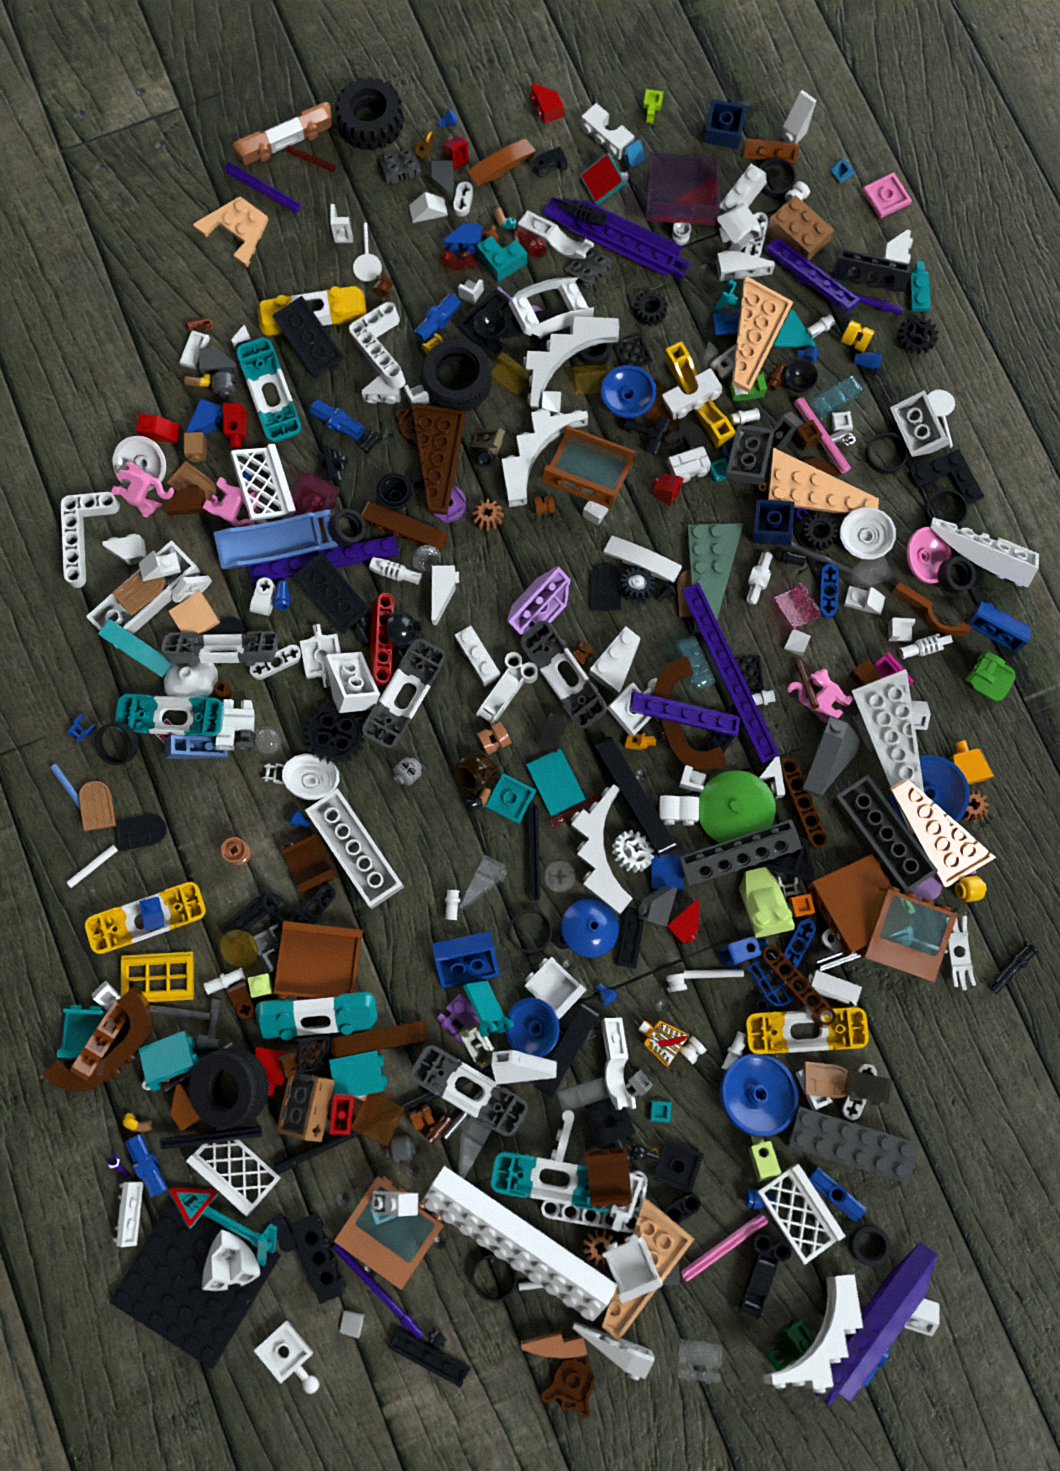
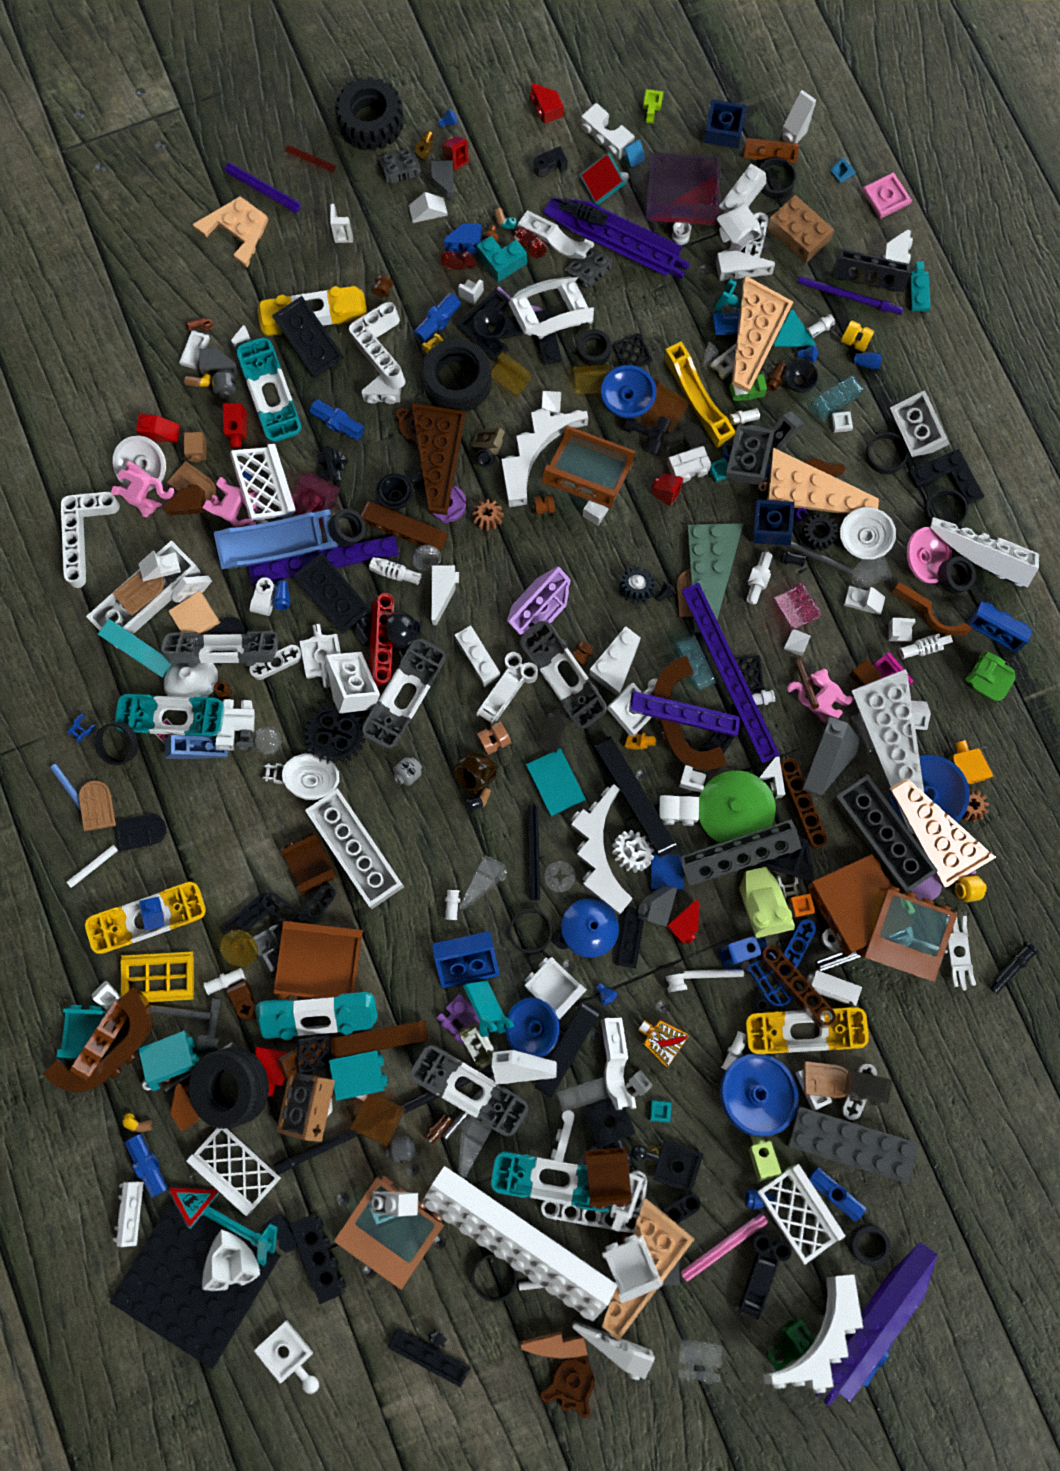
(115, 1164): dark purple hand -> none
(128, 549): white slope -> none
(206, 418): blue slope -> none
(210, 1137): black axle -> none
(236, 851): nougat wheel -> none
(261, 986): yellowish green brick -> none
(263, 144): nougat piece -> none
(297, 818): blue rock -> none
(340, 1114): red slope -> none
(352, 1324): white slope -> none
(367, 266): white piece -> none
(370, 441): black pin -> none
(405, 1319): dark purple bar -> none
(417, 395): white panel -> none
(417, 1119): dark orange wheel -> none
(467, 199): white beam -> none
(501, 161): dark orange slope -> none
(510, 798): teal tile -> none
(570, 813): clear red bar -> none
(586, 333): white arch -> none
(595, 1240): nougat gear -> none
(605, 588): black window -> none
(641, 557): white slope -> none
(653, 298): black tyre -> none
(680, 404): white arch -> none
(692, 1050): white wheel -> none
(799, 189): white wheel -> none
(807, 435): reddish brown brick -> none
(812, 275): dark purple plate -> none
(824, 578): blue beam -> none
(825, 440): bright pink axle -> none
(843, 437): light grey arm -> none
(917, 336): black gear -> none
(925, 1318): white panel -> none
(943, 405): white piece -> none

